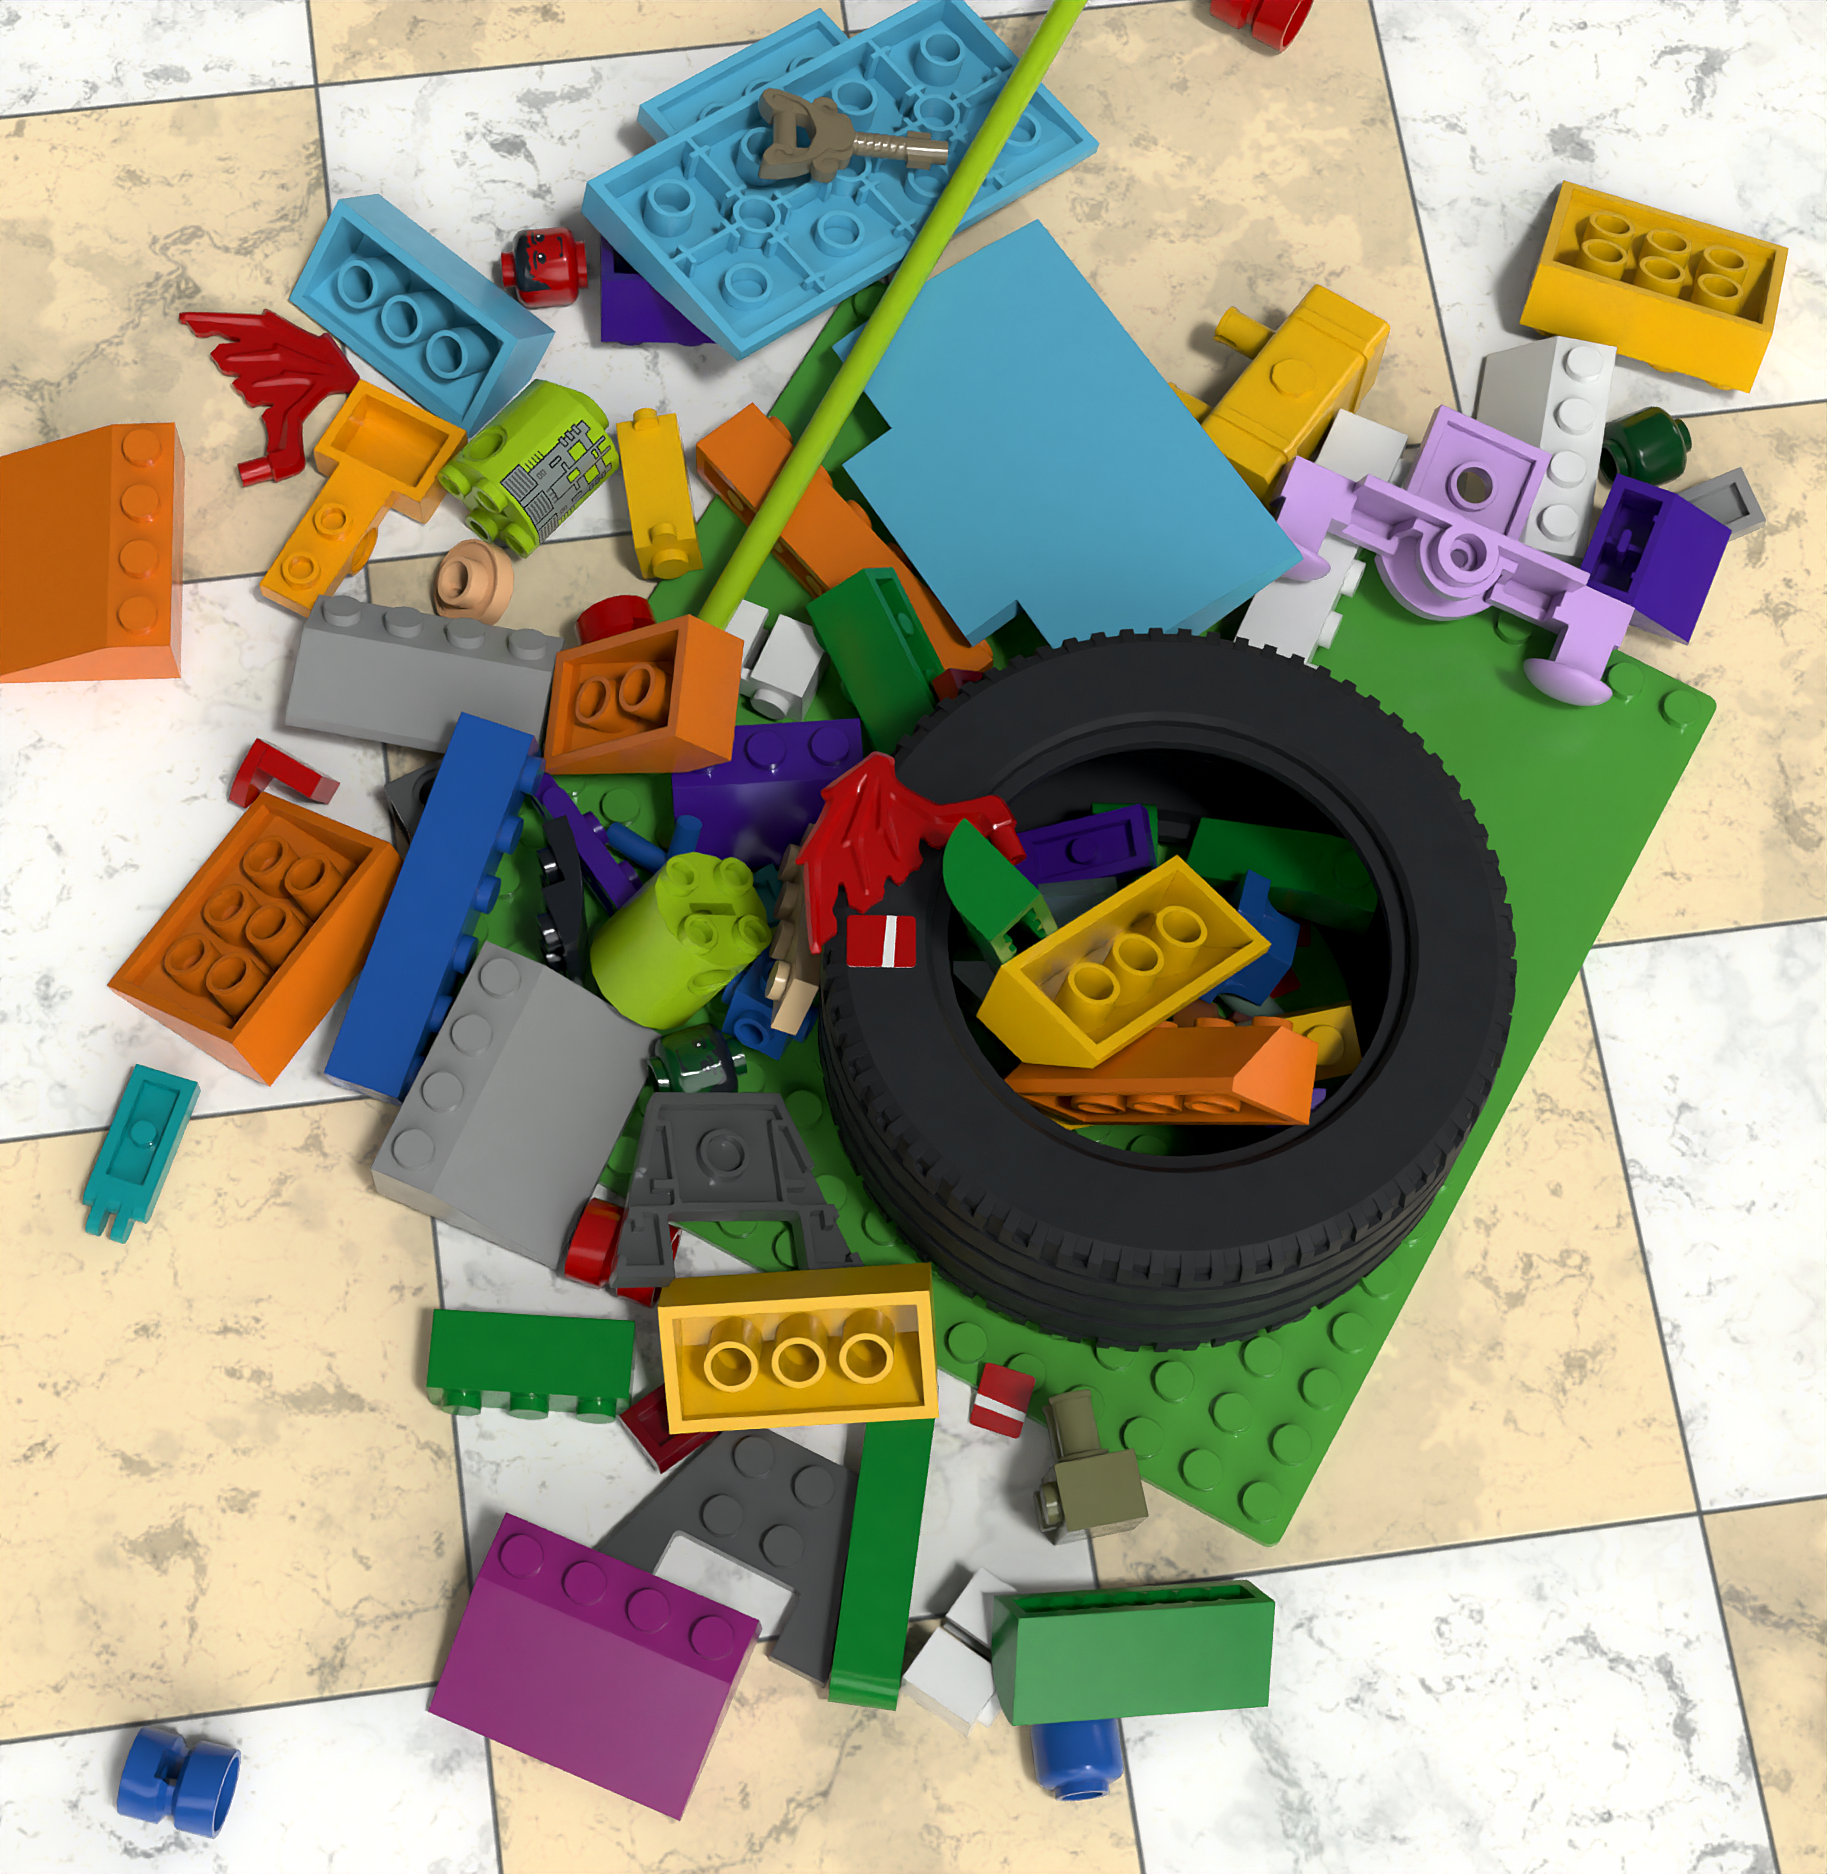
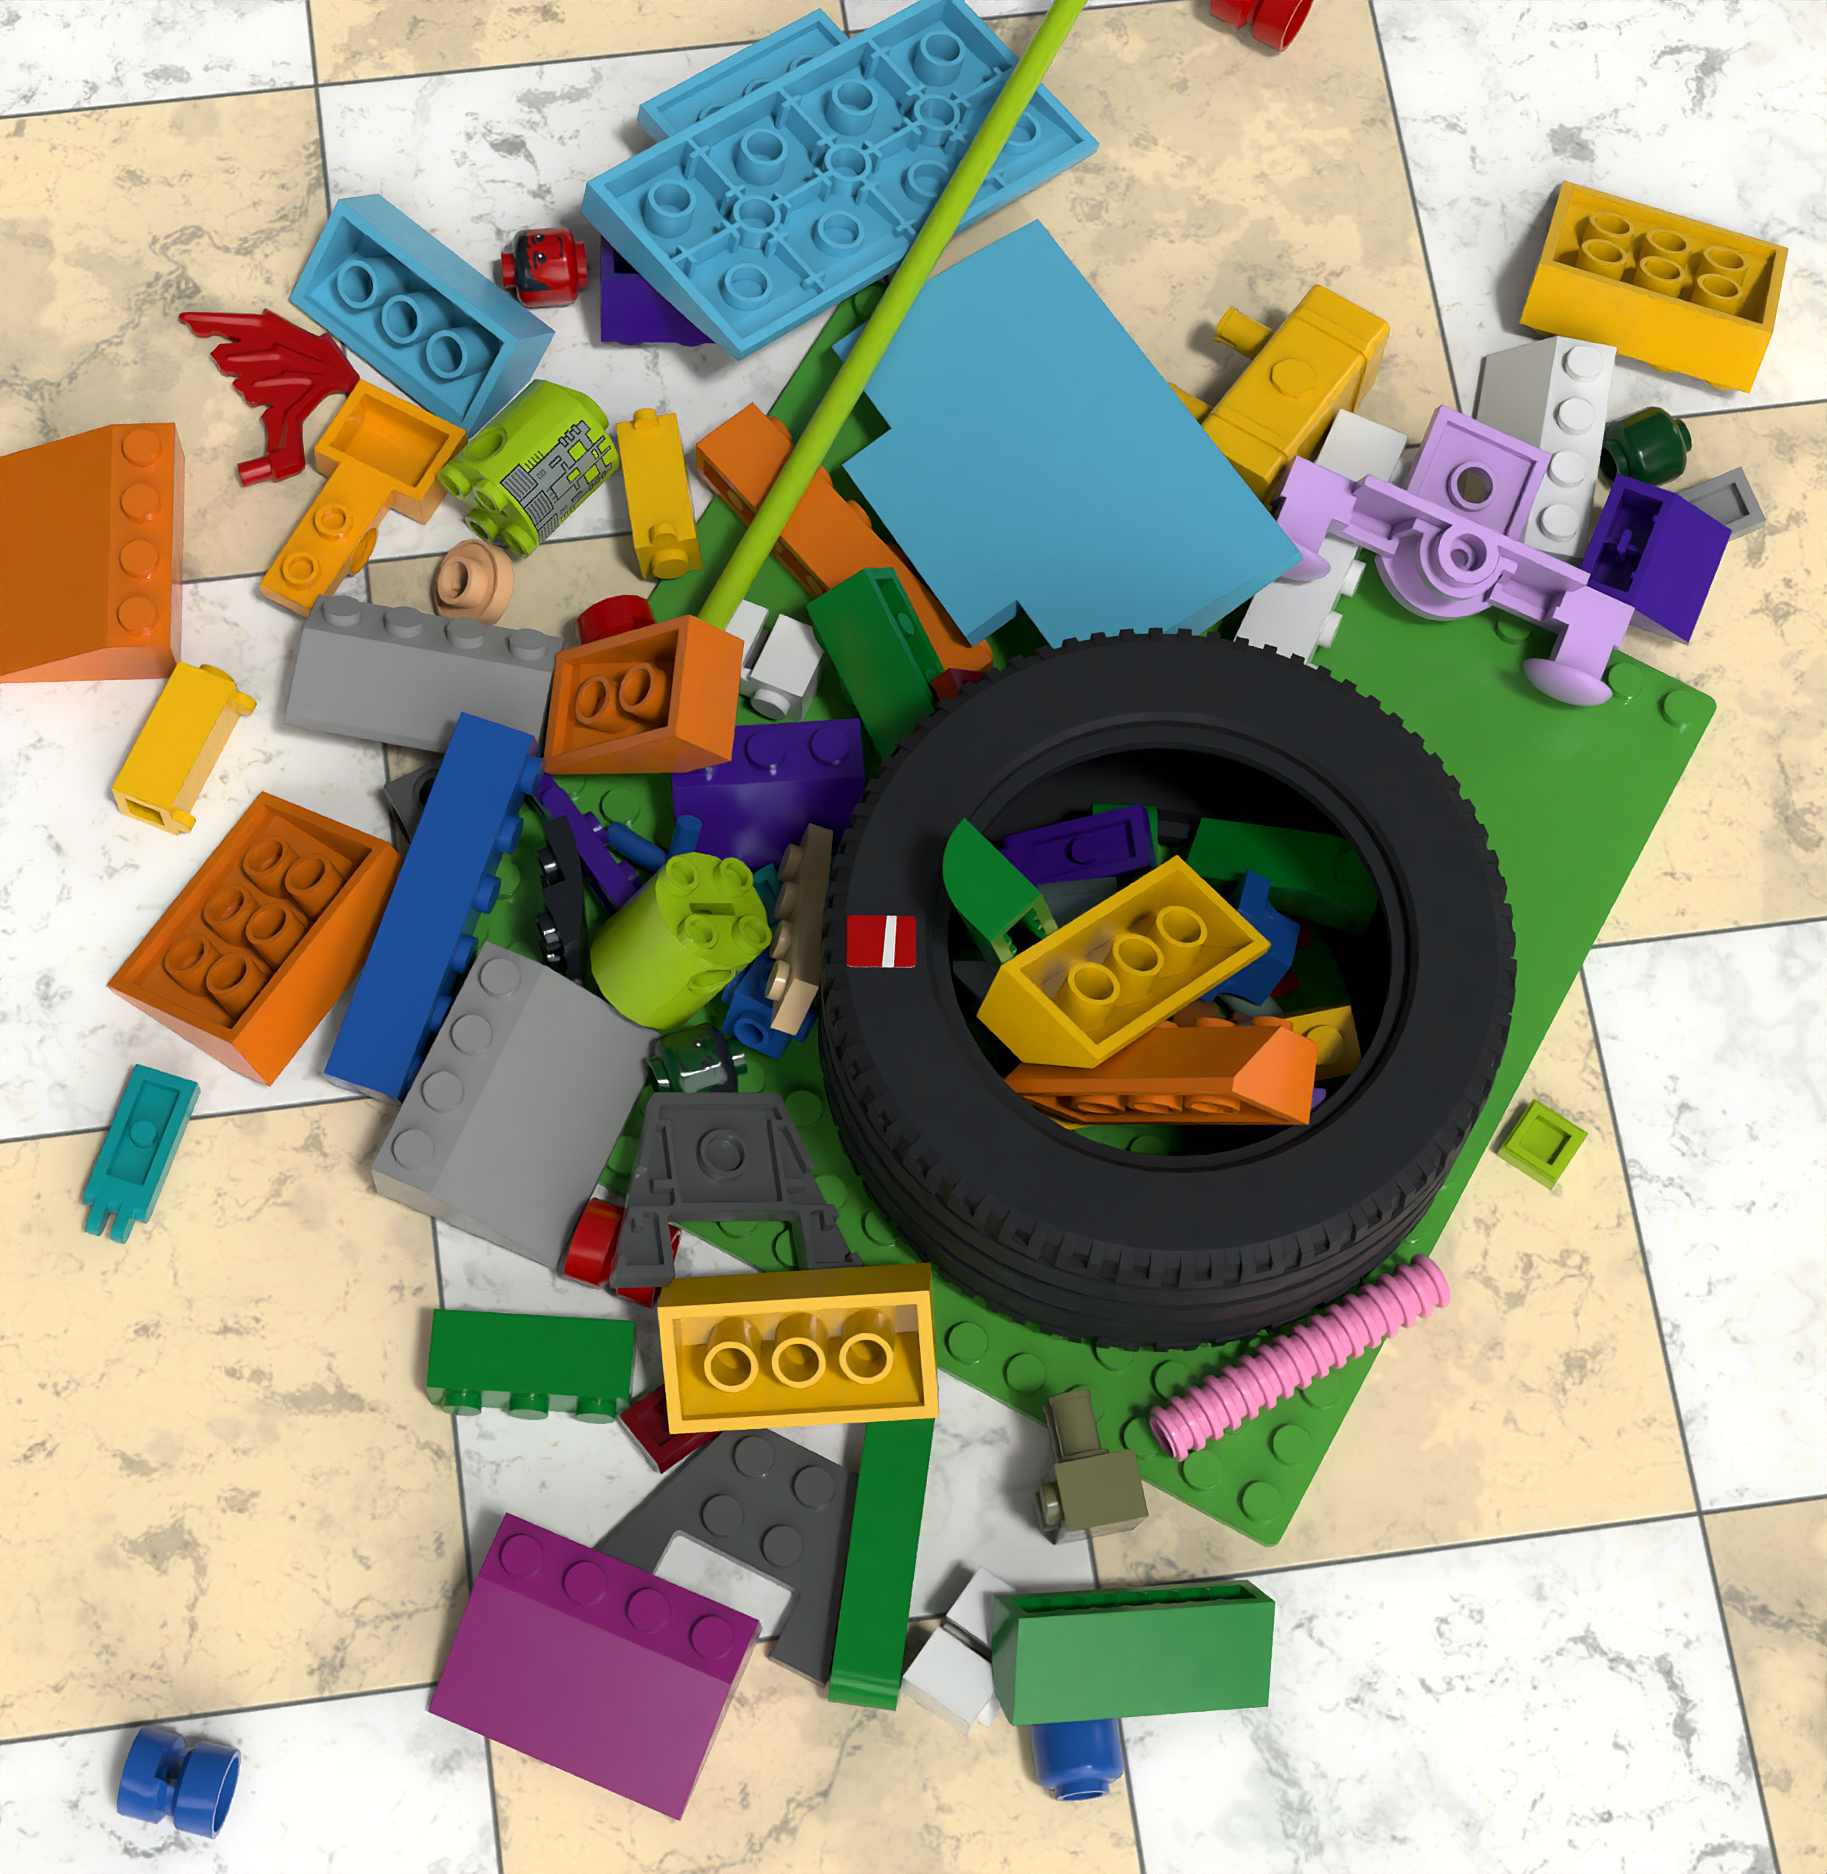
(180, 747): none -> yellow brick
(271, 761): red tile -> none
(832, 140): dark tan piece -> none
(874, 834): red animal -> none
(1002, 1400): red sticker -> none
(1299, 1357): none -> bright pink piece
(1542, 1144): none -> lime tile

